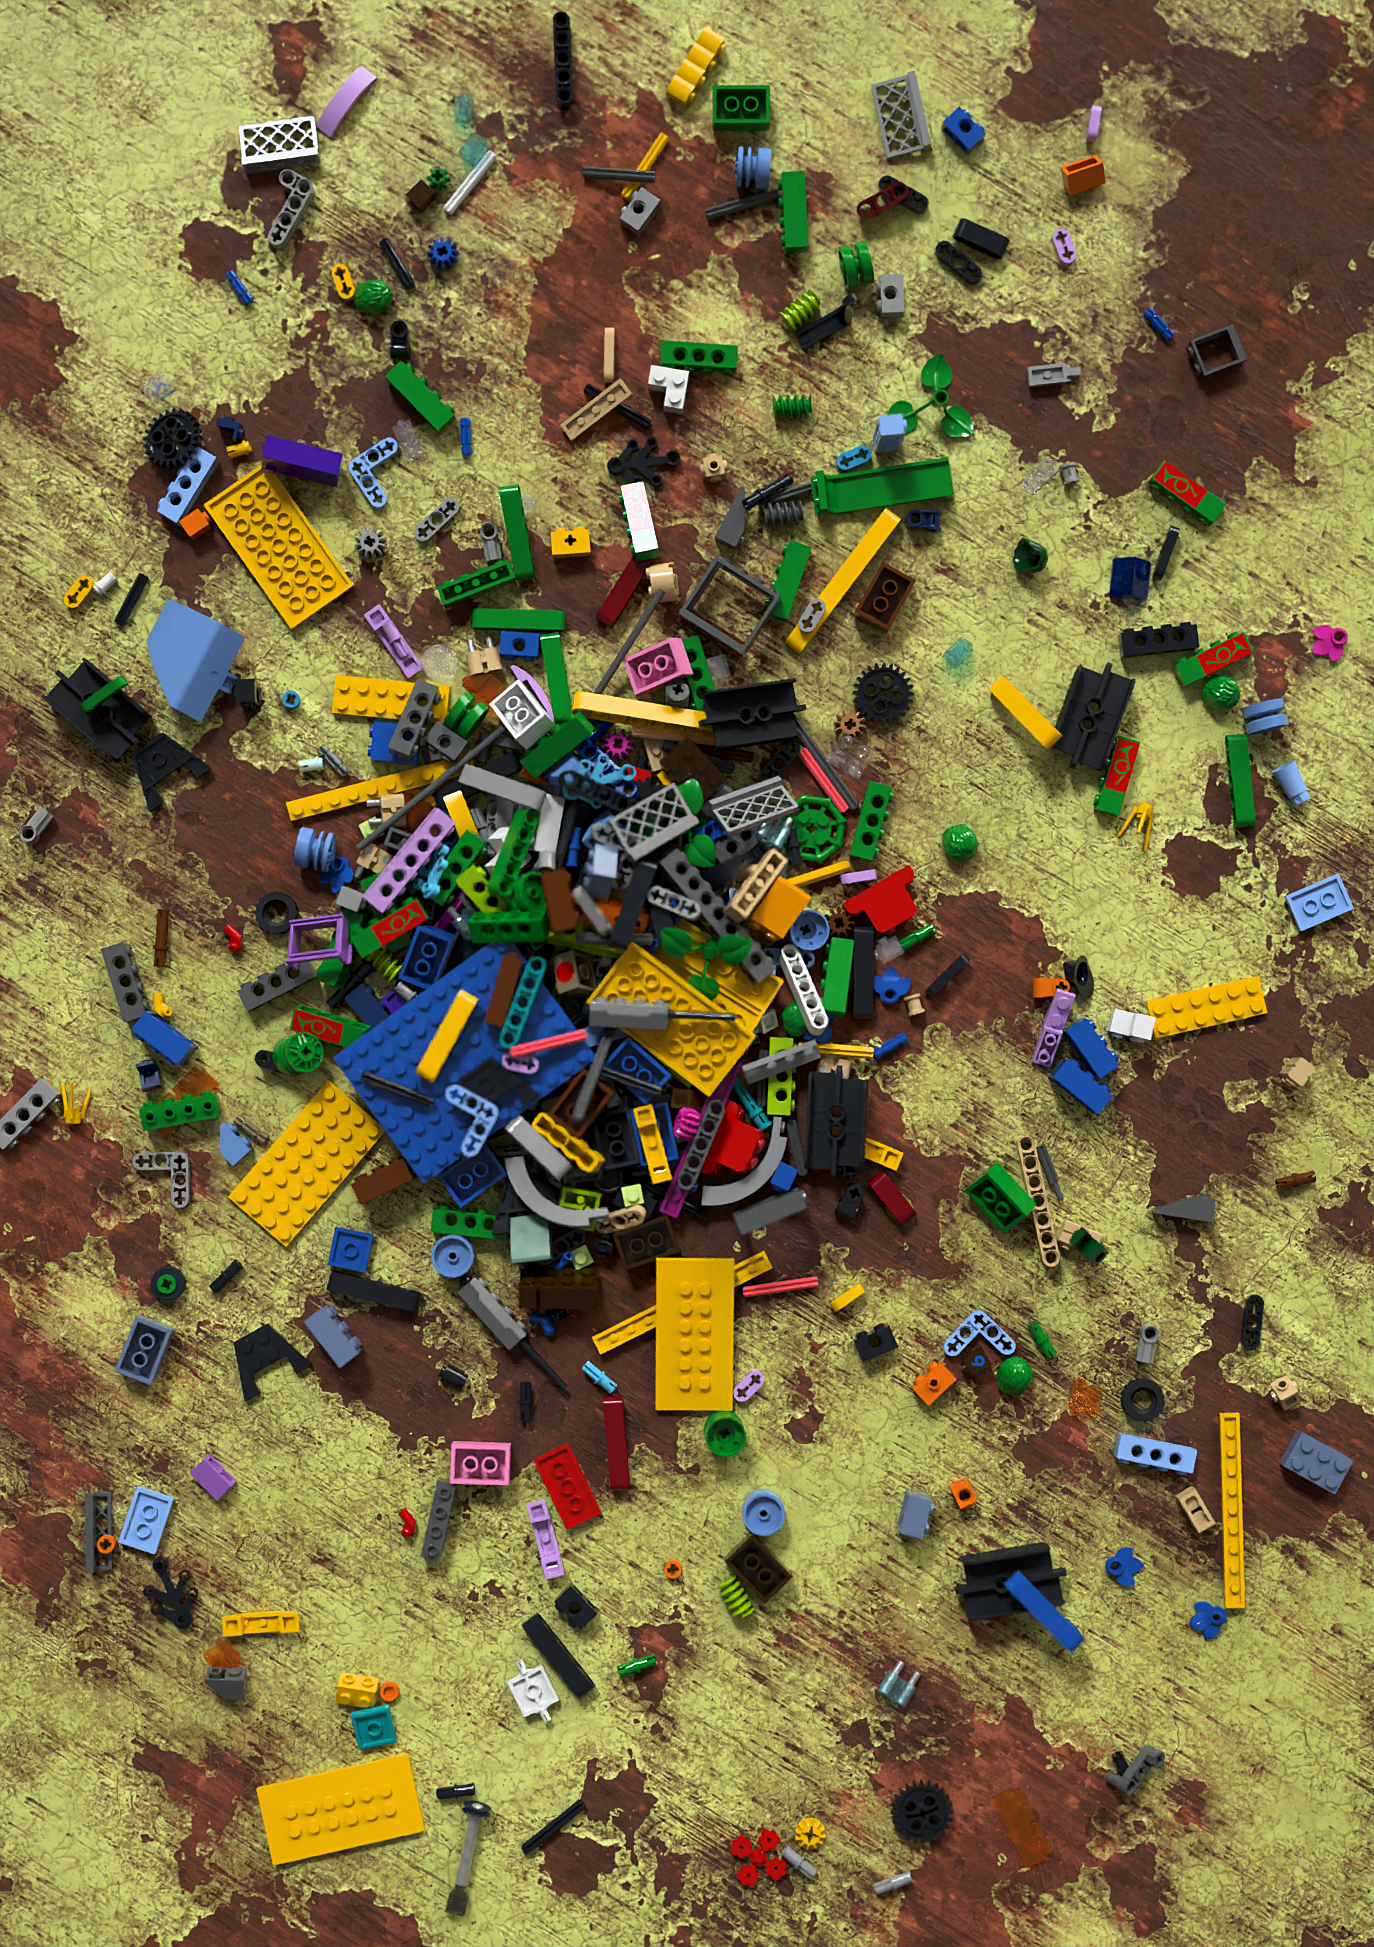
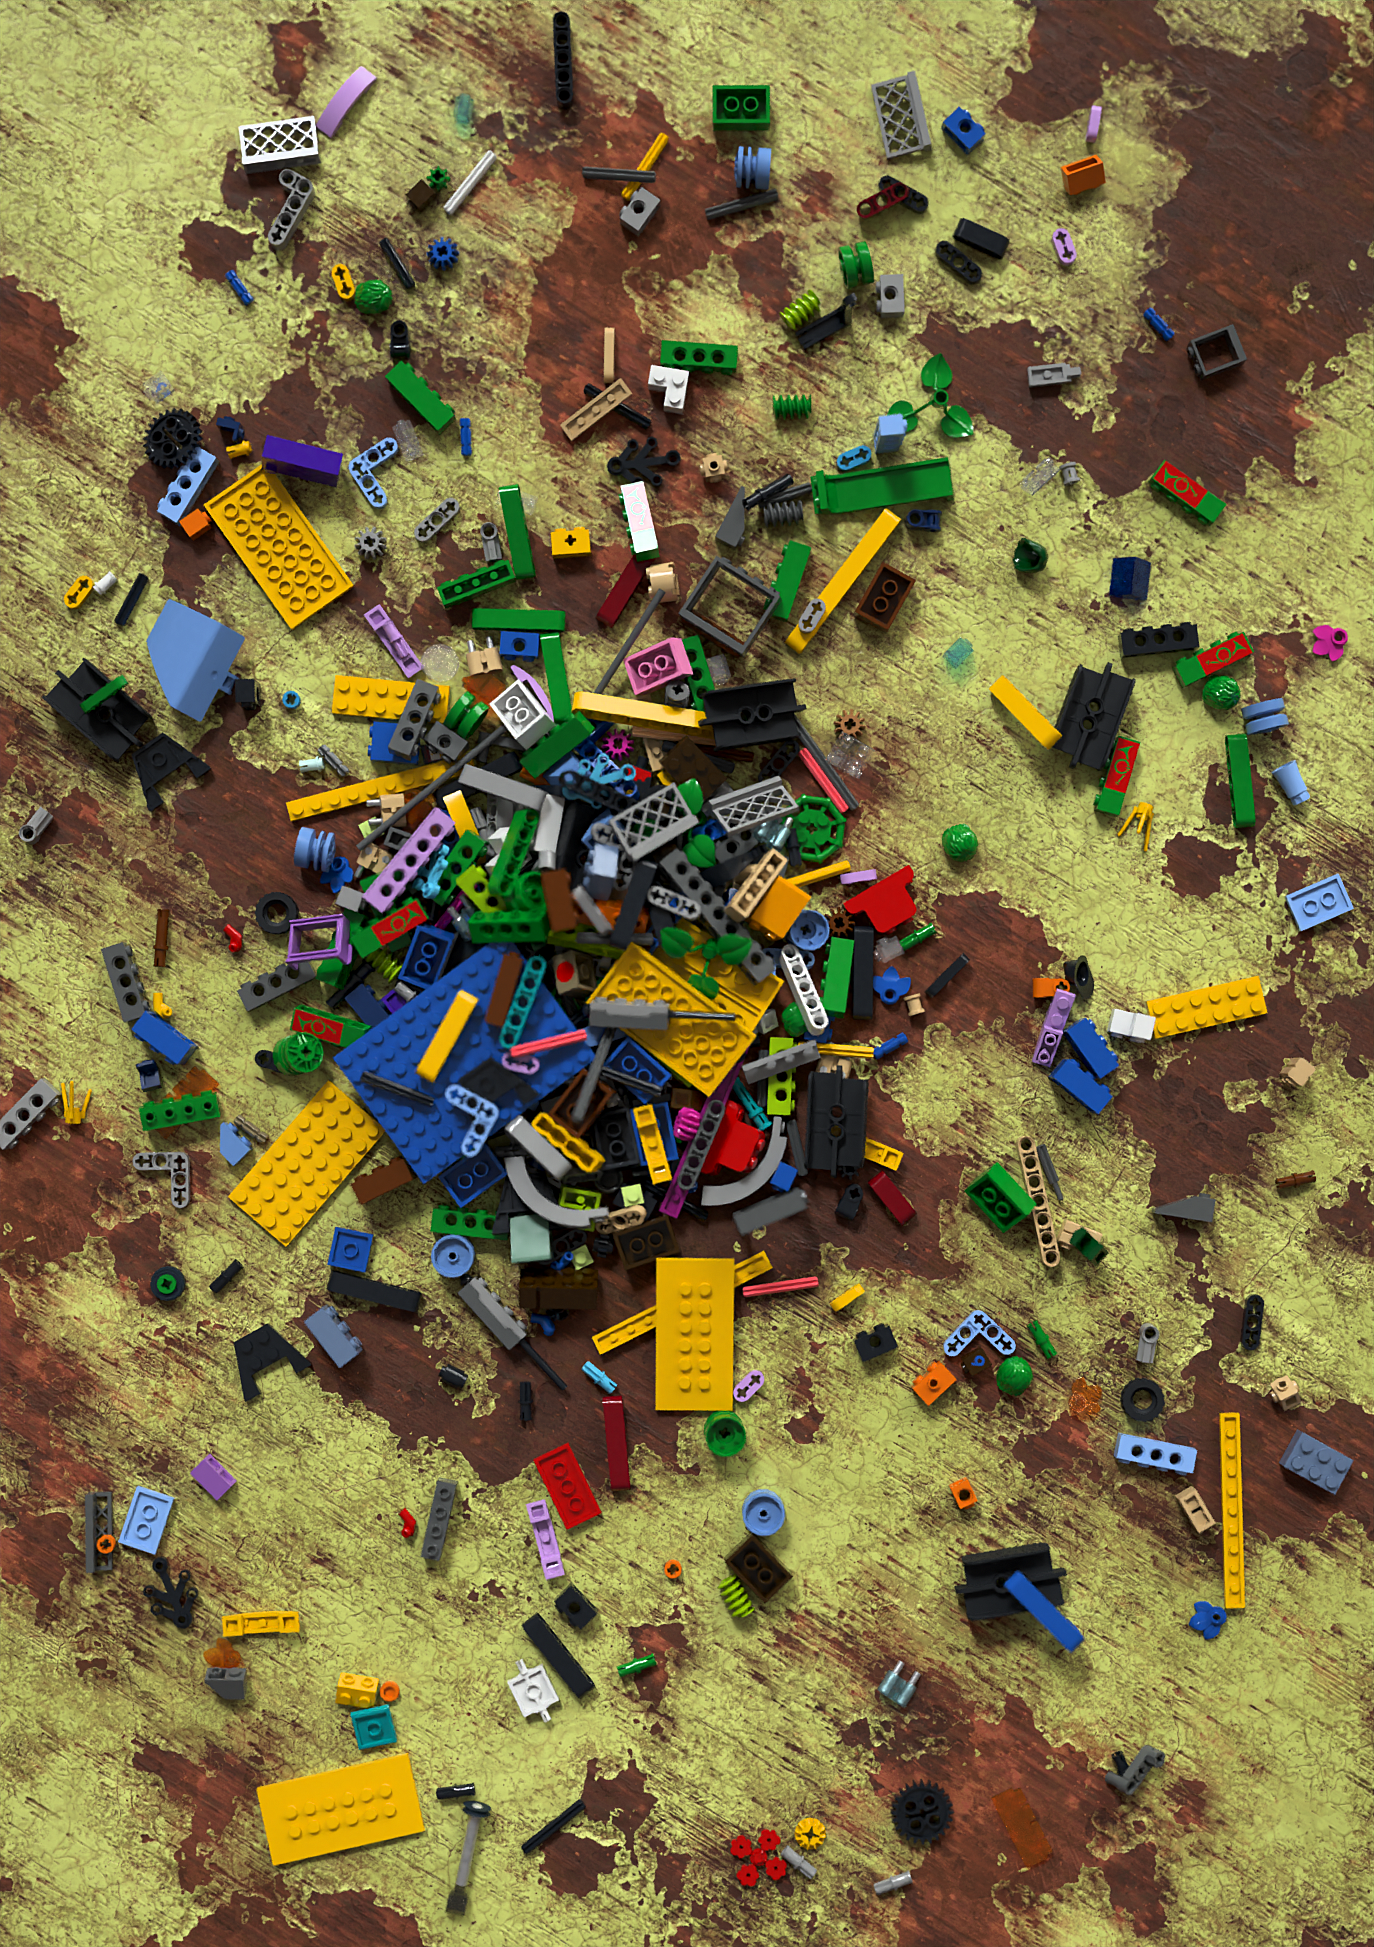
(145, 1349): sand blue brick -> none
(474, 150): clear light blue brick -> none
(480, 1463): bright pink brick -> none
(573, 847): blue pin -> none
(695, 67): yellow brick -> none
(794, 212): green brick -> none
(874, 791): green brick -> none
(891, 708): black gear -> none
(914, 1514): sand blue brick -> none
(1126, 1566): blue plate -> none
(1165, 552): black beam -> none

